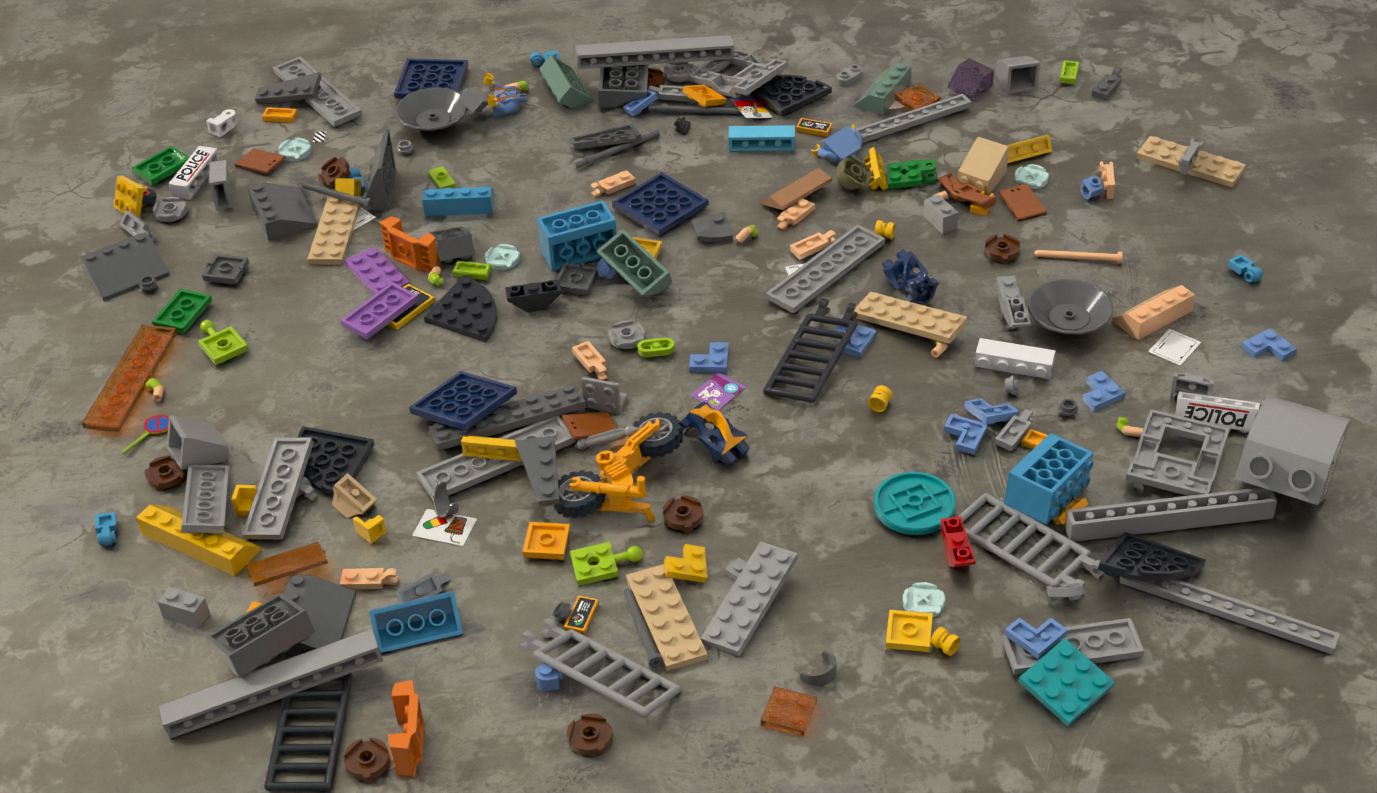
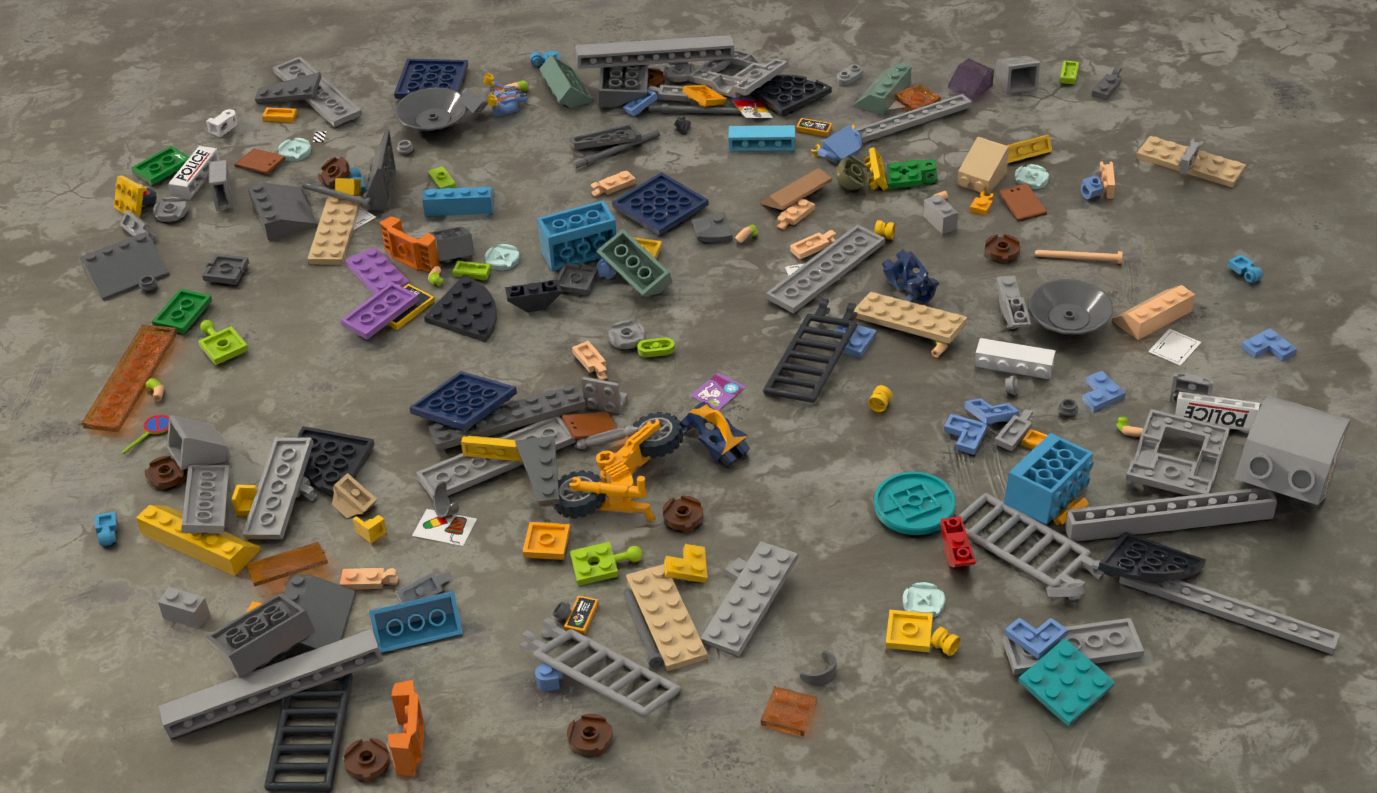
(712, 363): medium blue plate -> none
(966, 192): dark orange plate -> none

